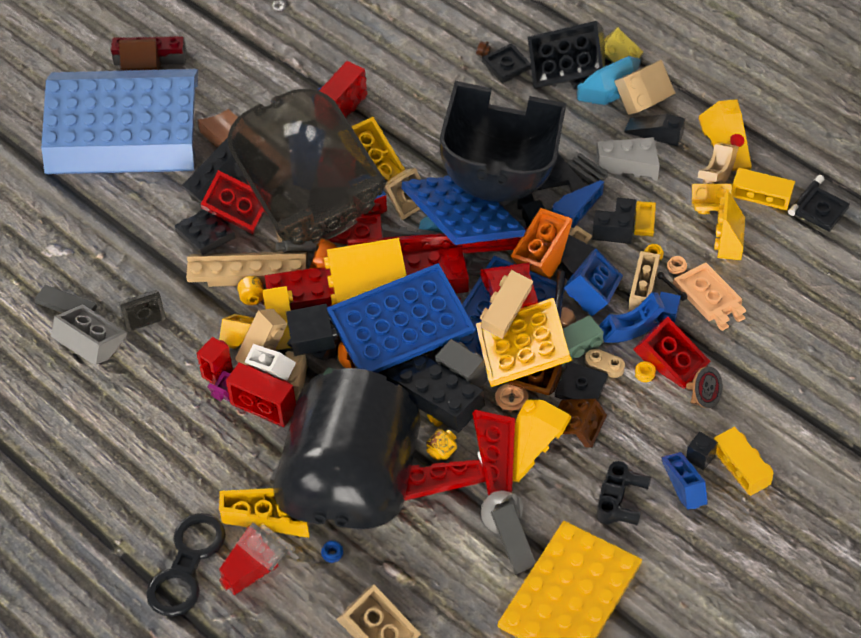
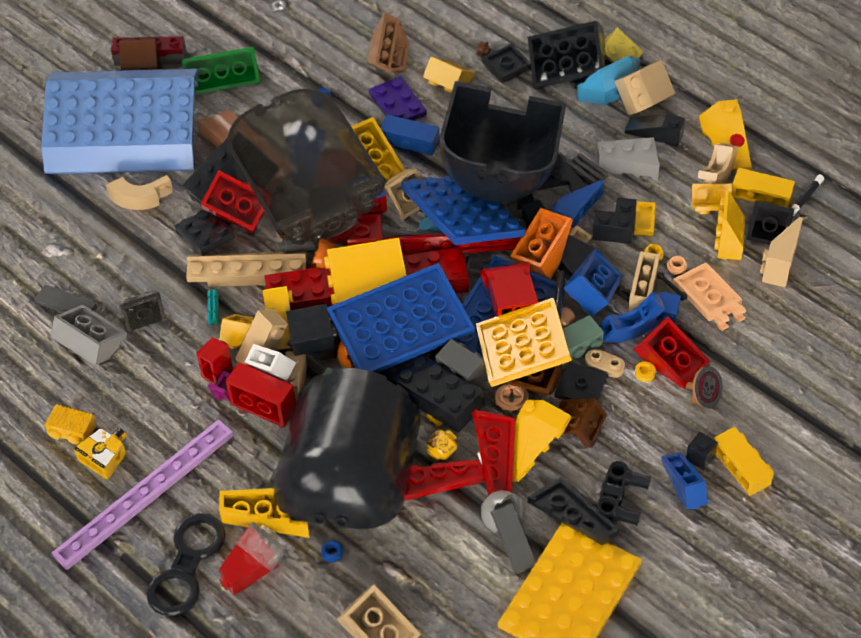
(70, 424): none -> yellow brick
(102, 451): none -> torso
(139, 196): none -> tan arch
(142, 495): none -> lavender plate
(213, 307): none -> teal axle
(224, 69): none -> green slope
(250, 290): yellow head -> none
(347, 87): red brick -> none
(389, 45): none -> medium nougat wedge
(397, 100): none -> dark purple plate
(411, 134): none -> blue brick
(446, 73): none -> yellow slope
(506, 303): tan brick -> none
(574, 510): none -> black wing
(768, 221): none -> black slope
(781, 255): none -> tan slope
(822, 209): black plate -> none

